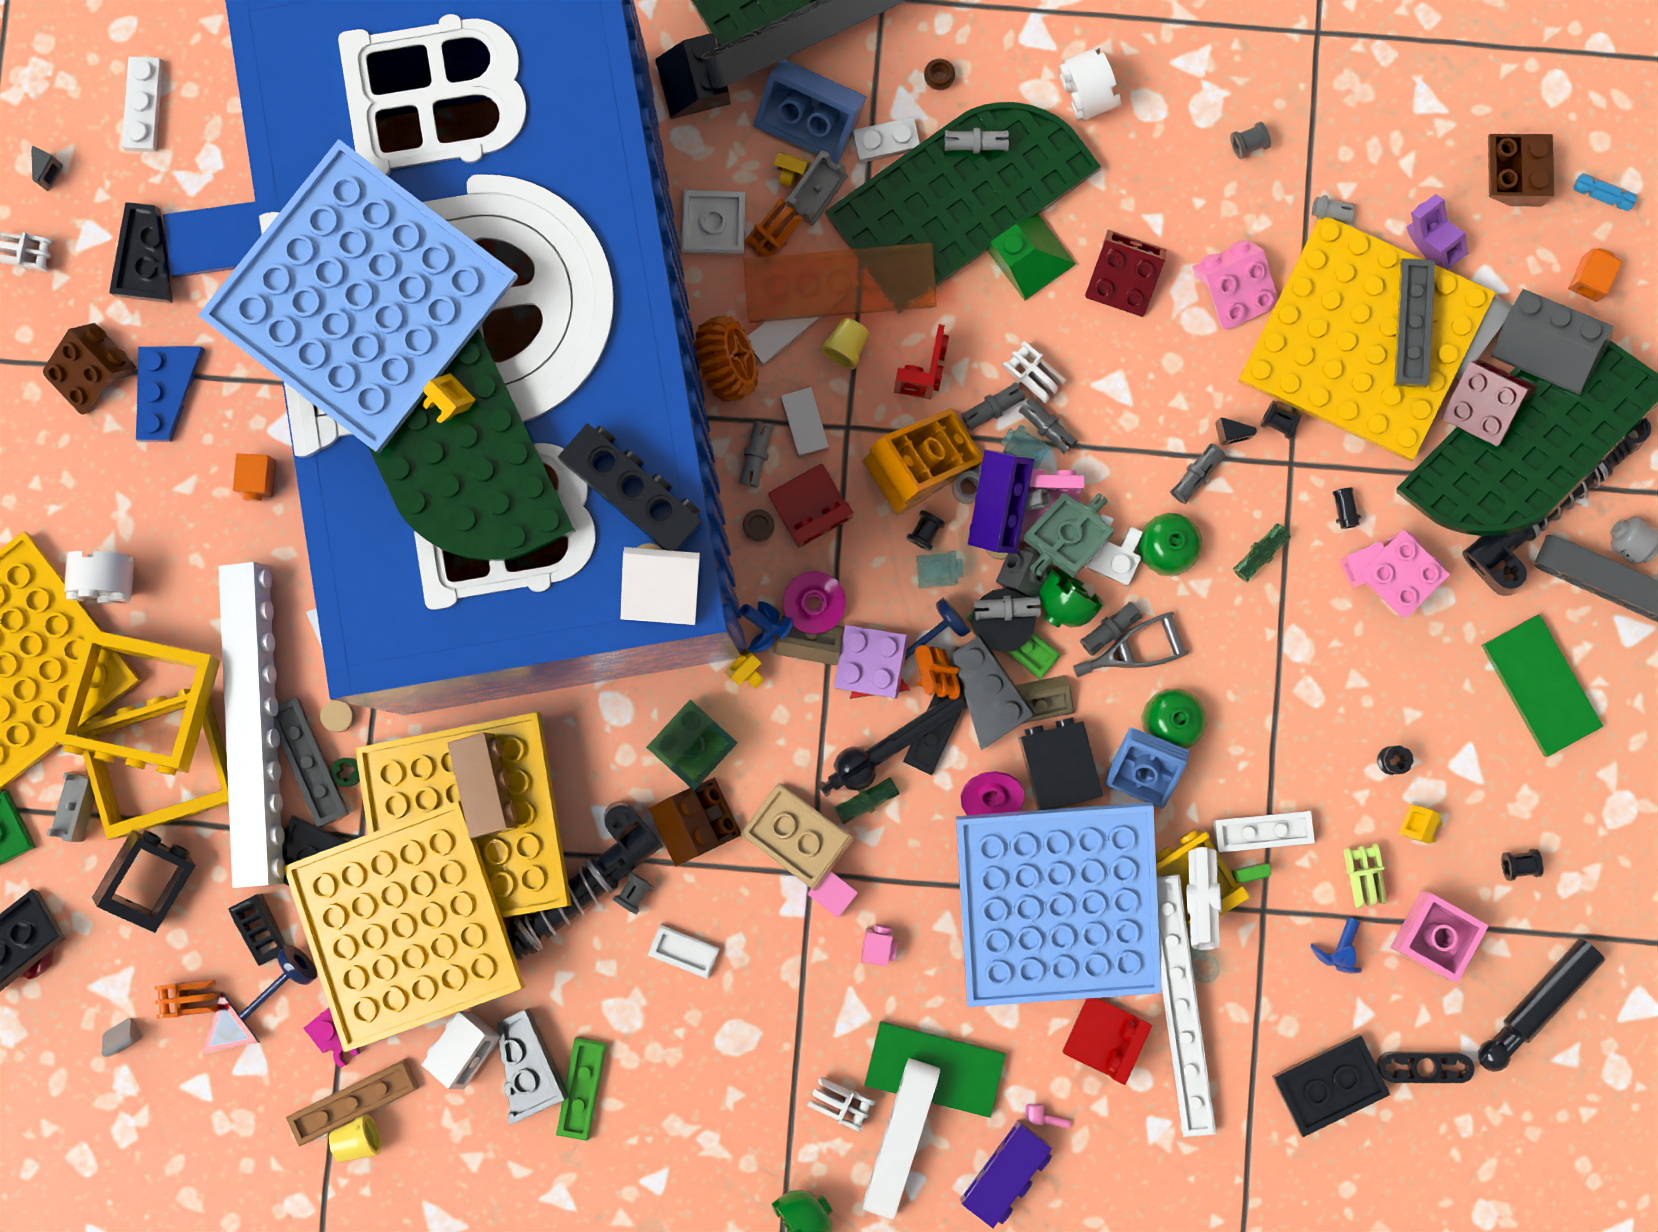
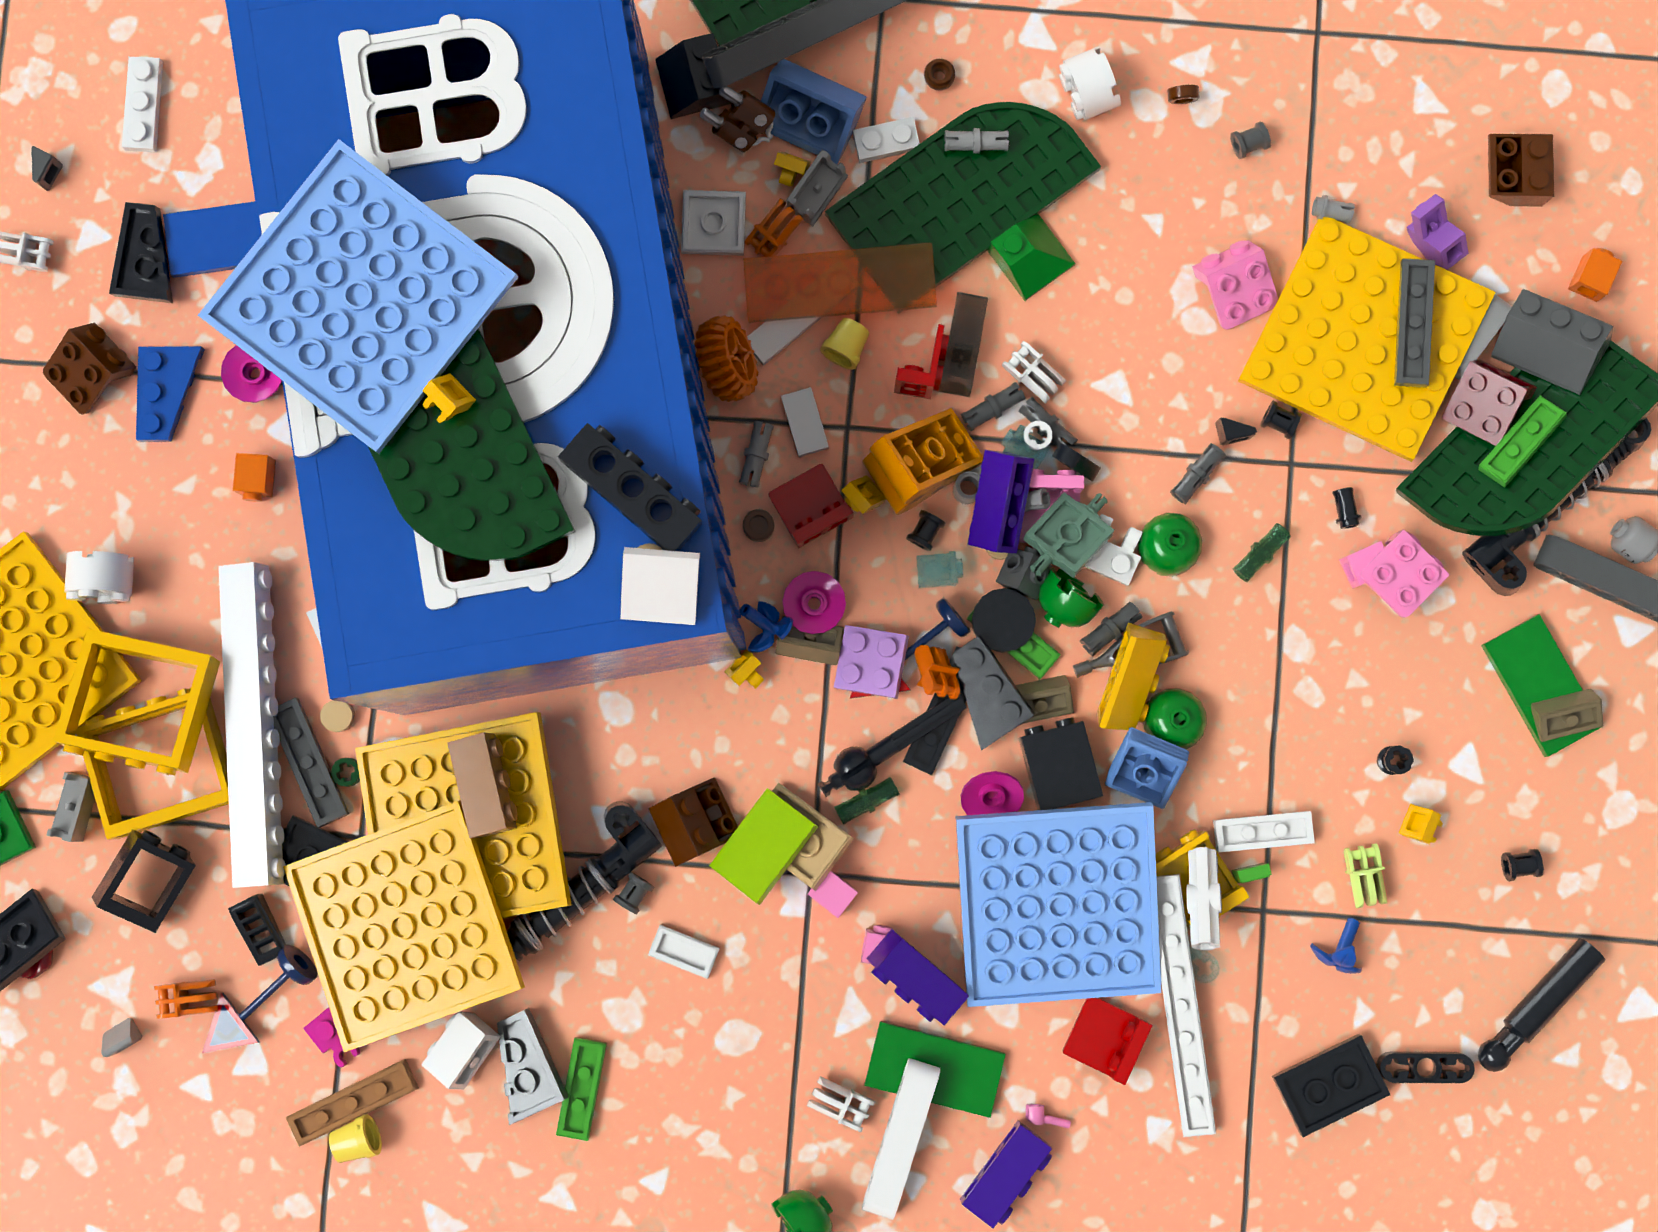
(237, 379): none -> dark pink dish
(692, 744): clear green slope -> none
(742, 121): none -> reddish brown piece
(763, 846): none -> lime tile
(863, 495): none -> yellow plate
(916, 978): none -> dark purple brick
(963, 344): none -> clear smoke slope
(1007, 608): light grey pin -> none
(1043, 427): none -> white bush
(1076, 462): none -> black beam
(1126, 273): dark red bracket -> none
(1132, 678): none -> yellow slope
(1183, 94): none -> reddish brown tile
(1439, 936): bright pink brick -> none
(1522, 441): none -> bright green tile
(1567, 714): none -> dark tan slope
(1605, 192): dark azure axle -> none

